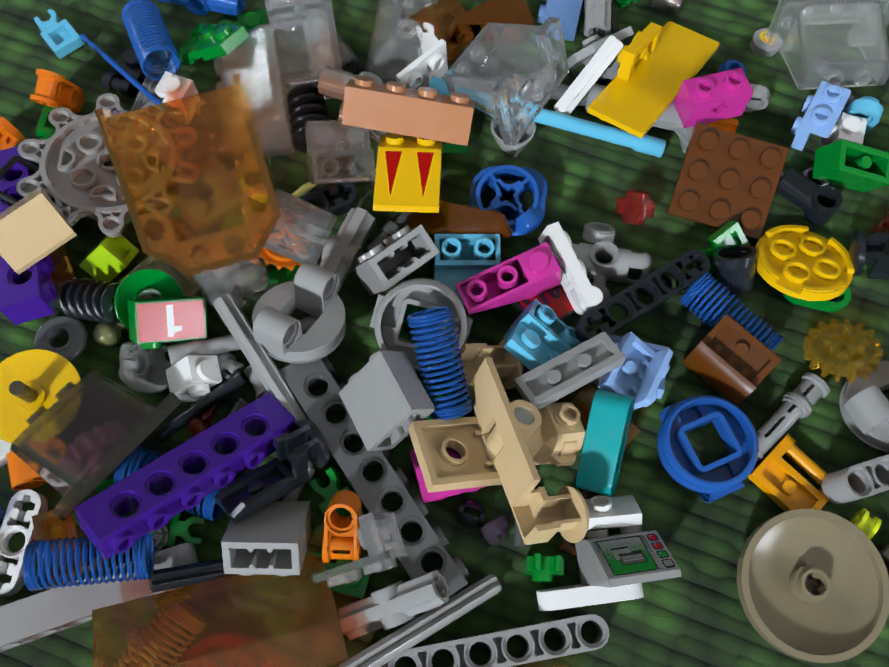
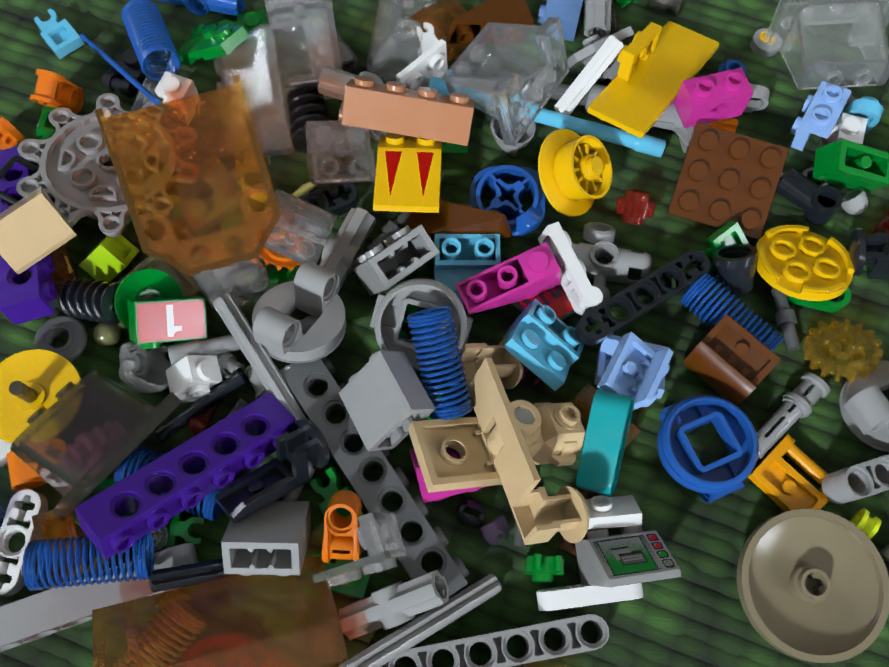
(569, 371): light grey plate -> none
(573, 171): none -> yellow piece
(786, 320): none -> dark grey bar
(855, 201): none -> light grey hinge

